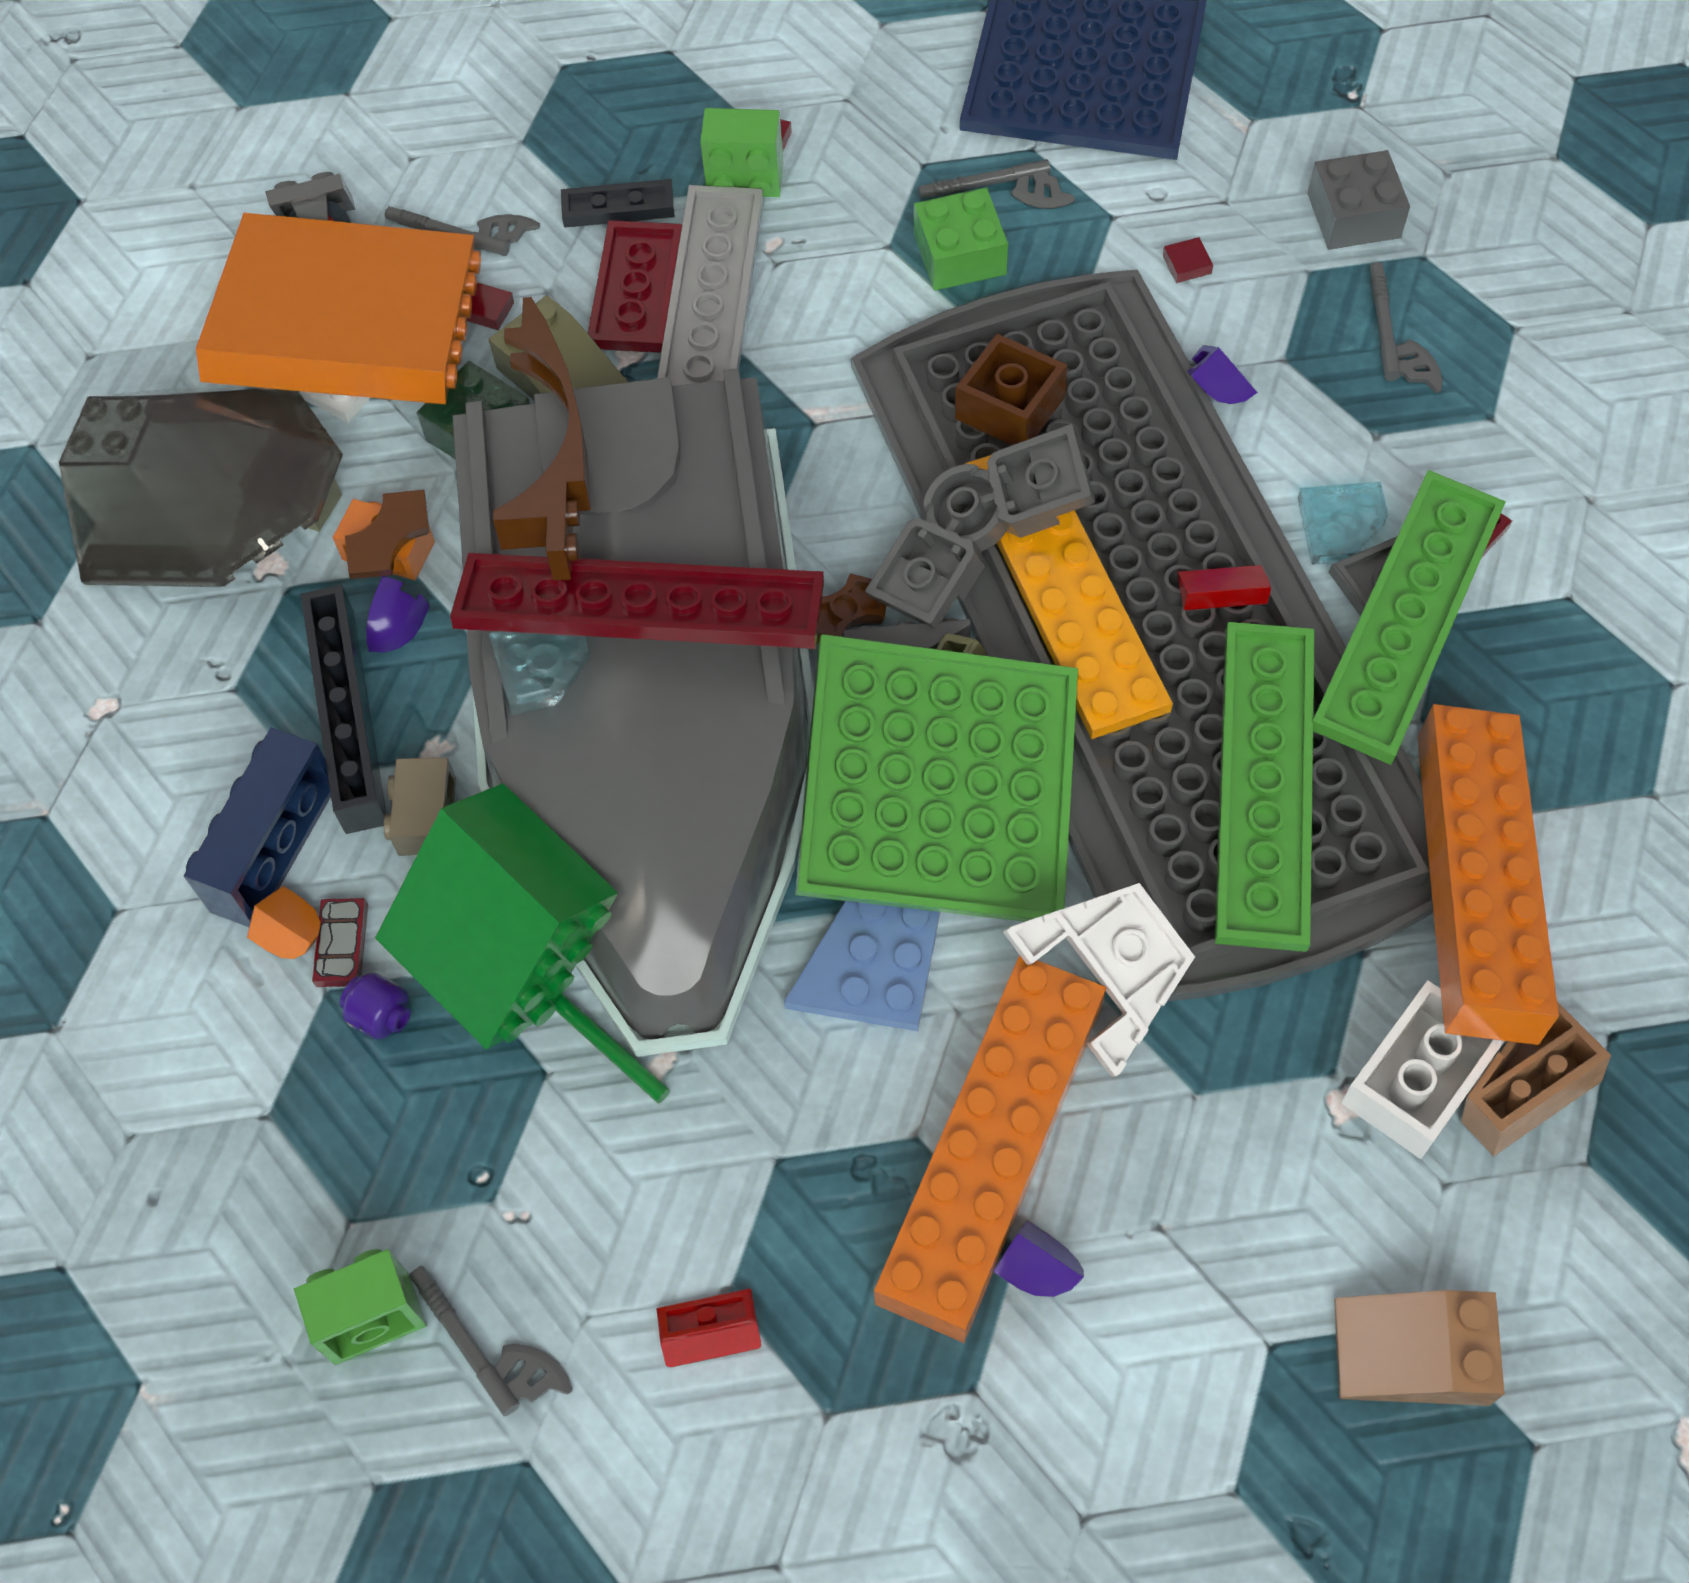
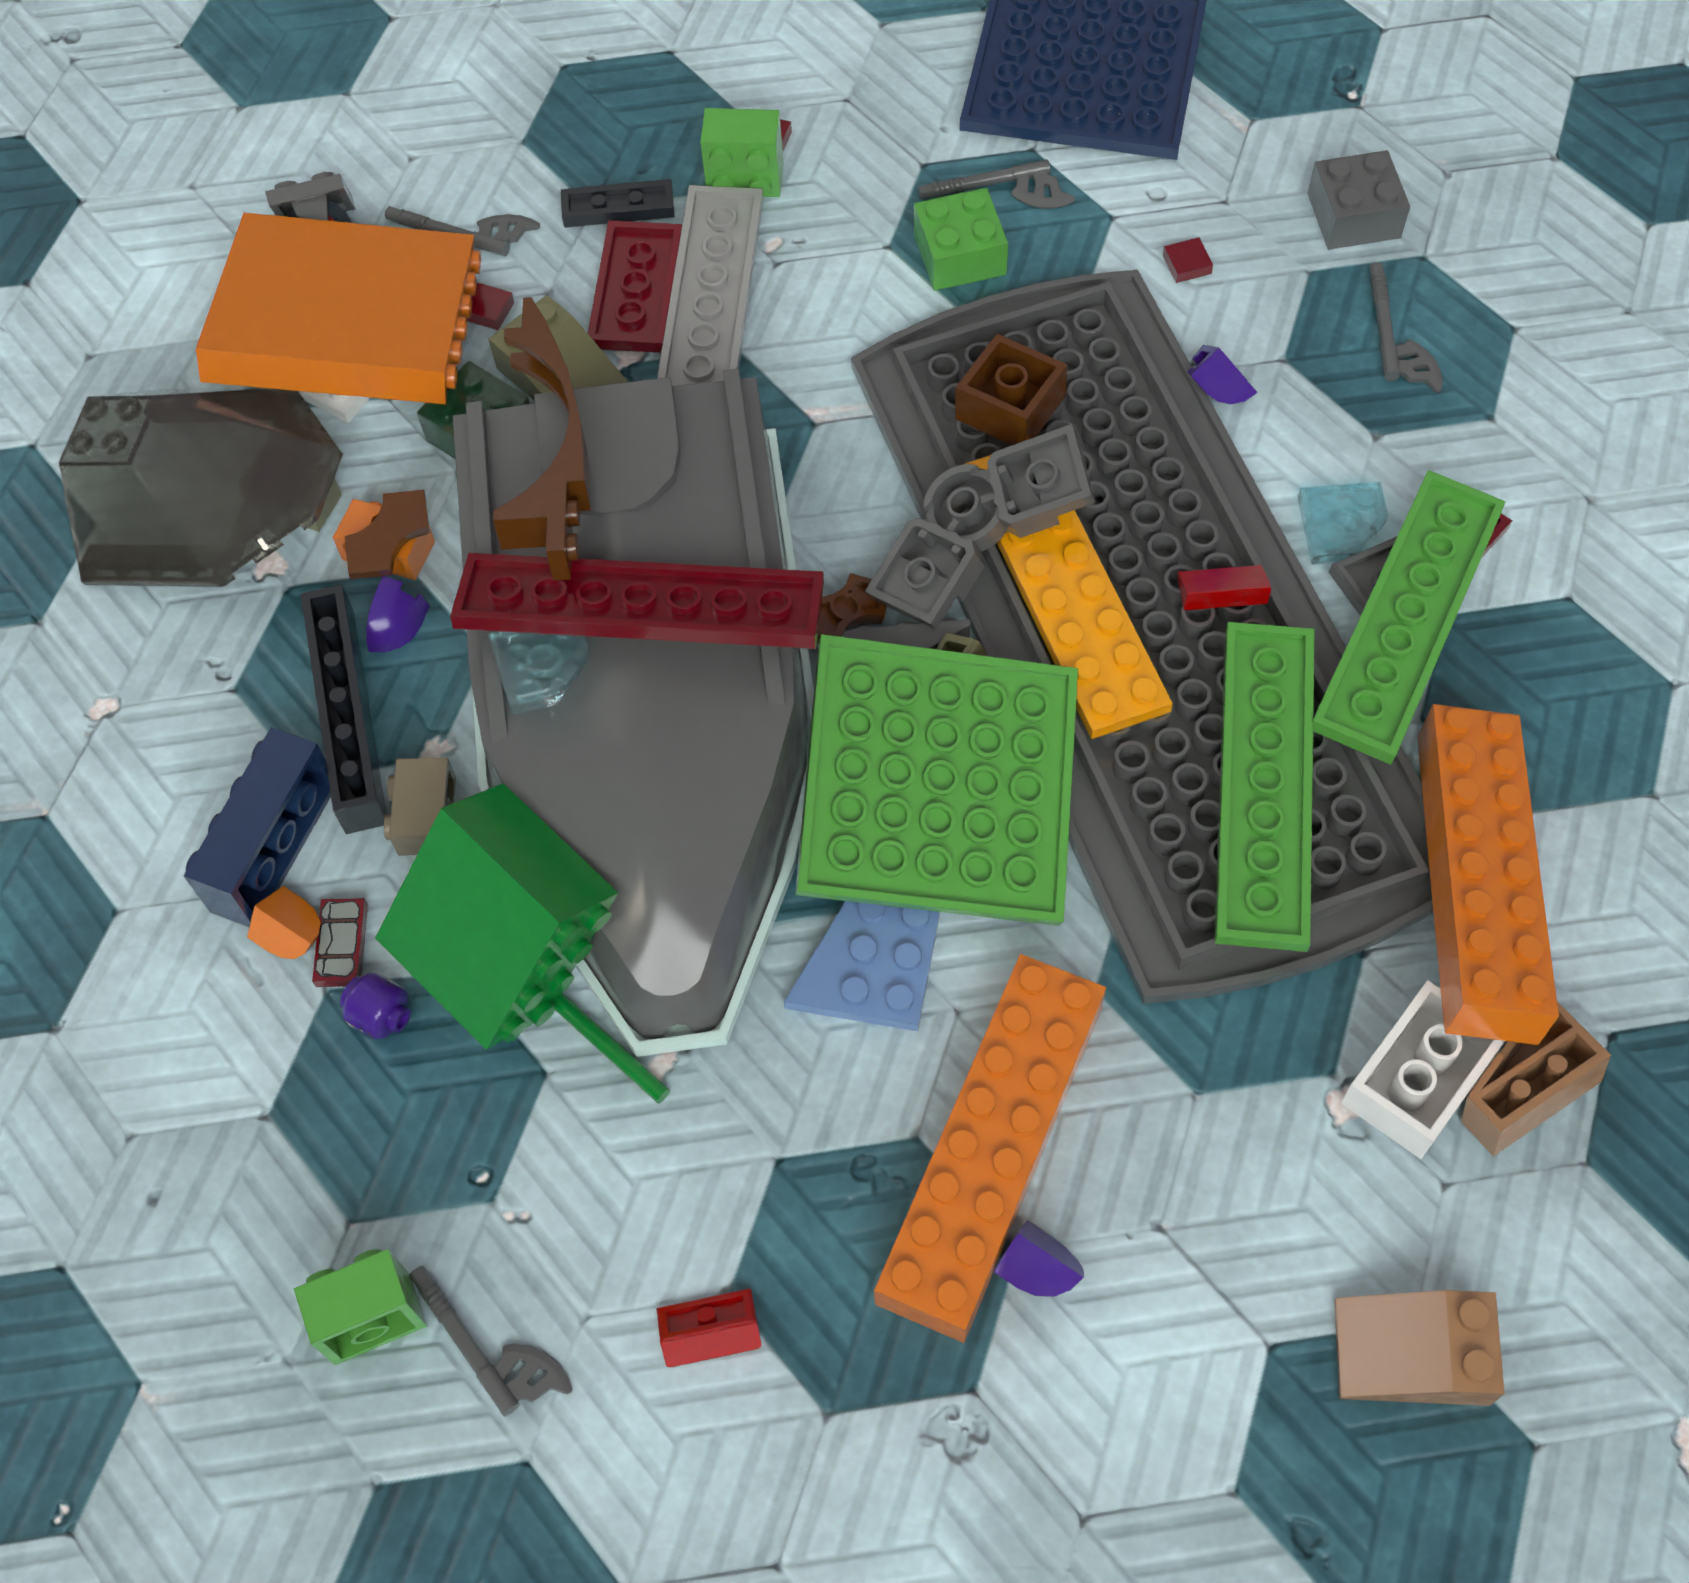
(1126, 949): white wing -> none

